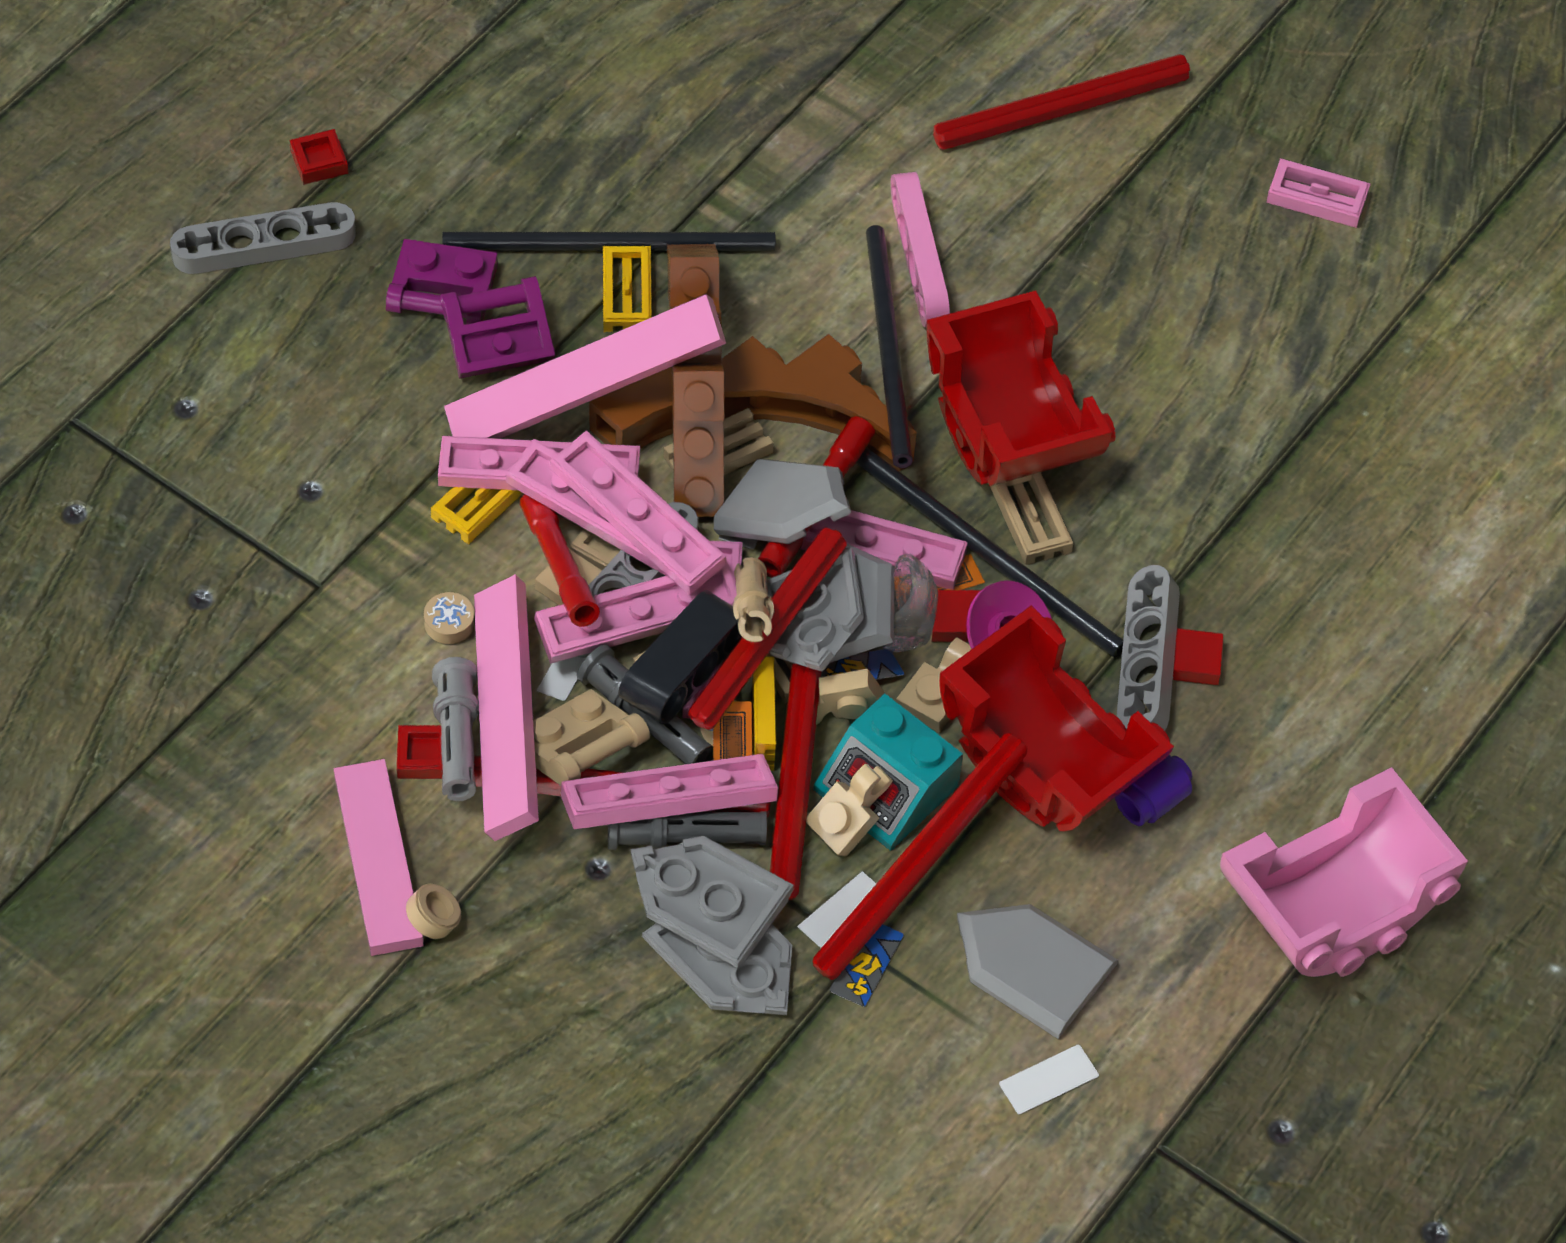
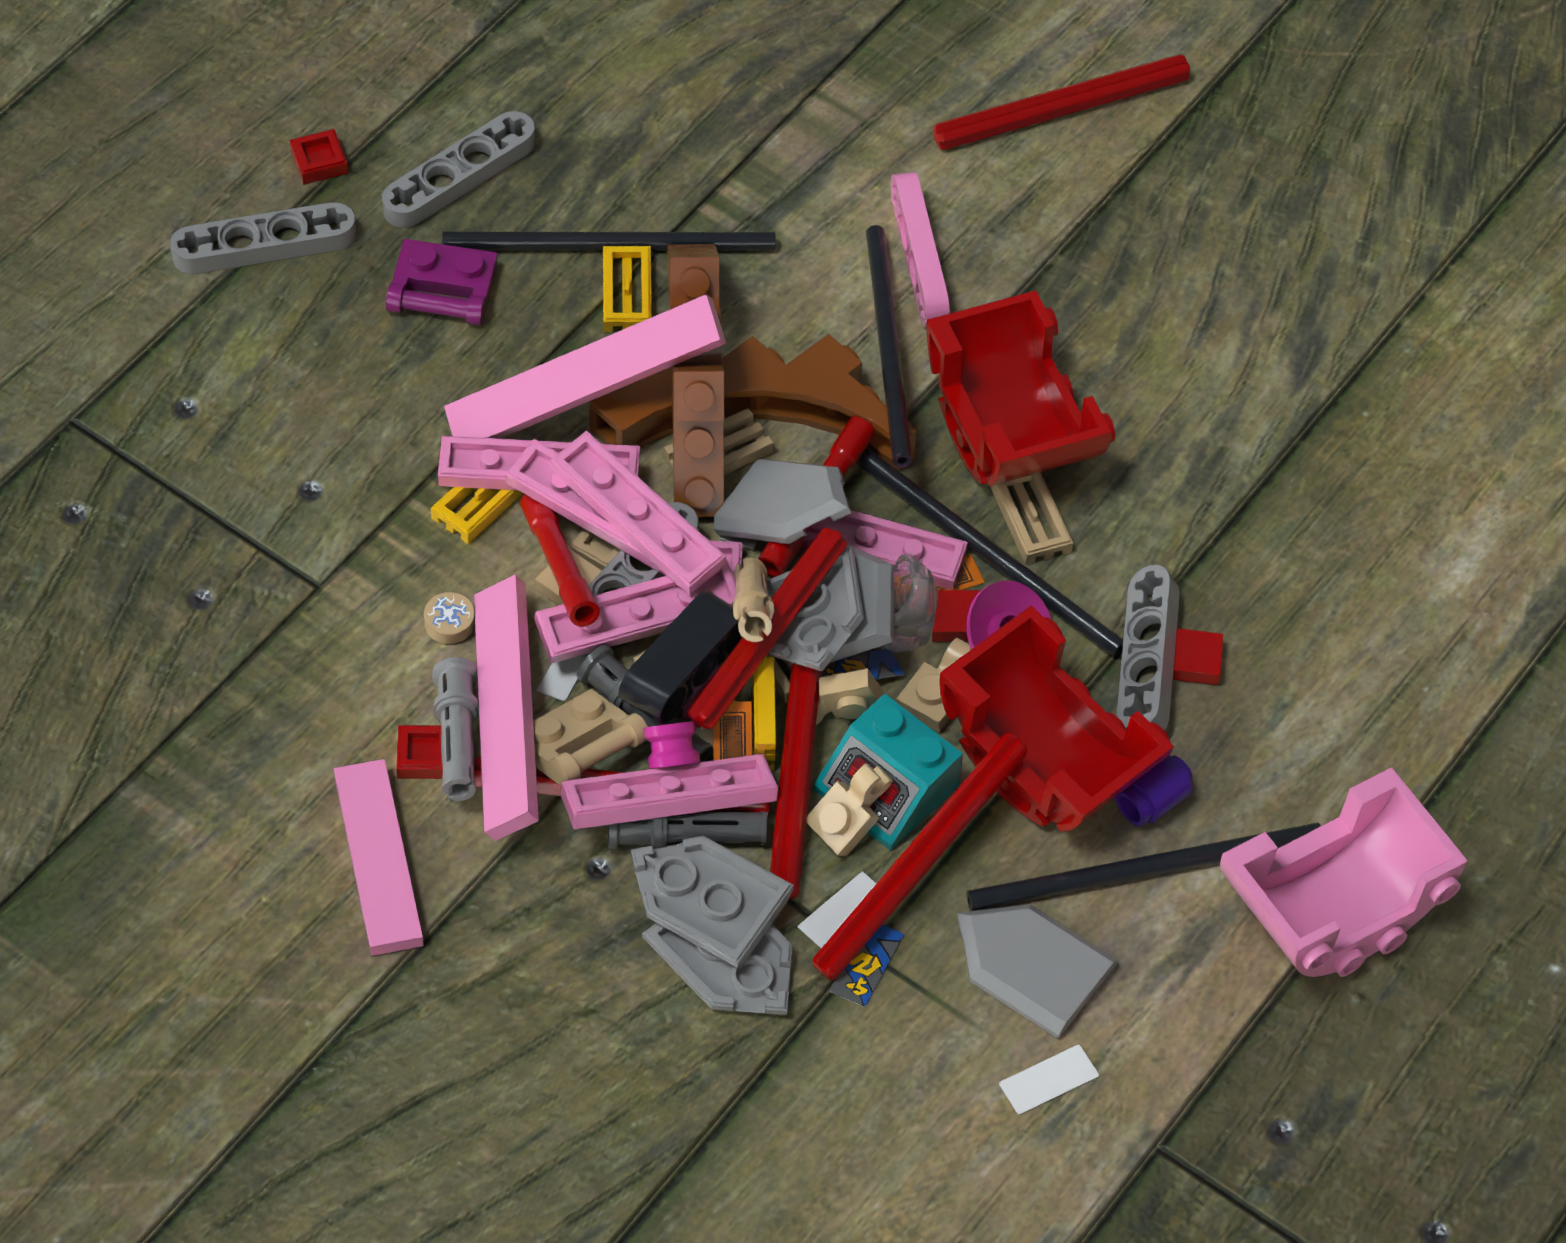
(433, 911): tan tile -> none
(453, 164): none -> light grey beam
(501, 341): magenta plate -> none
(671, 745): none -> dark pink wheel
(1118, 871): none -> black piece
(1316, 198): bright pink tile -> none

